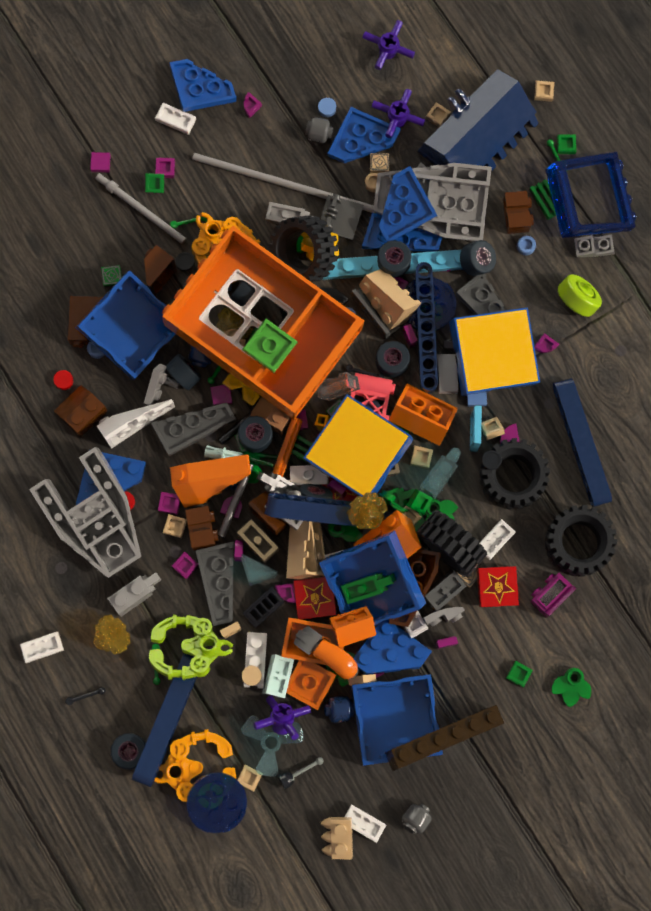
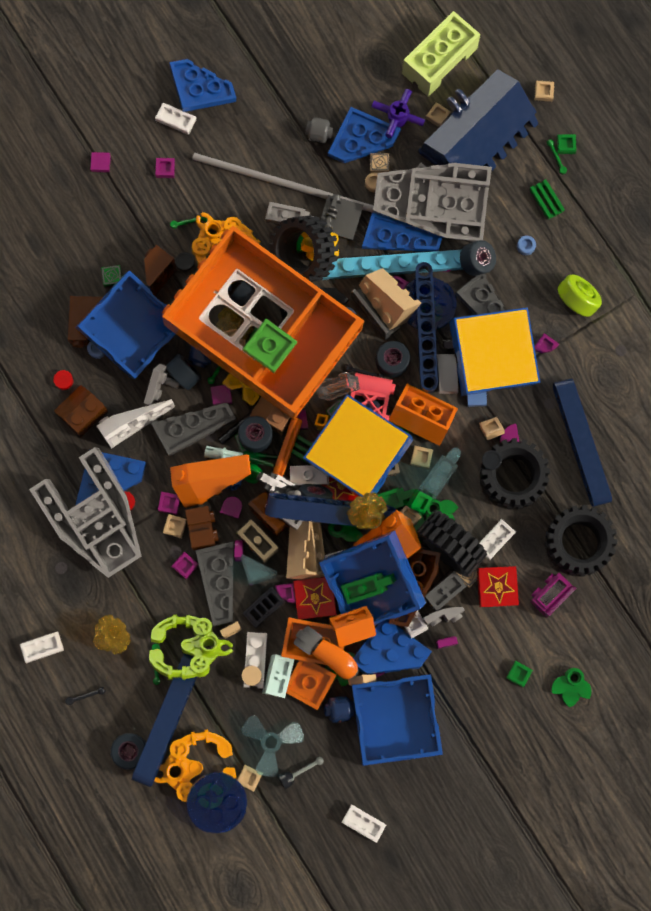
(113, 187): light grey bar -> none
(134, 593): light grey hinge -> none
(154, 182): green tile -> none
(233, 505): flat silver bar -> none
(251, 105): magenta tile -> none
(282, 718): dark purple bar -> none
(327, 107): medium blue tile -> none
(337, 488): magenta tile -> none
(339, 837): tan plate -> none
(389, 499): green plate -> none
(391, 264): black wheel -> none
(393, 42): dark purple bar -> none
(405, 206): blue plate -> none
(409, 336): magenta tile -> none
(416, 818): dark grey head -> none
(440, 53): none -> yellowish green piece
(444, 738): dark brown arch -> none
(475, 428): medium azure tile -> none
(517, 213): reddish brown brick -> none
(564, 202): clear blue windscreen -> none
(595, 246): light grey slope -> none

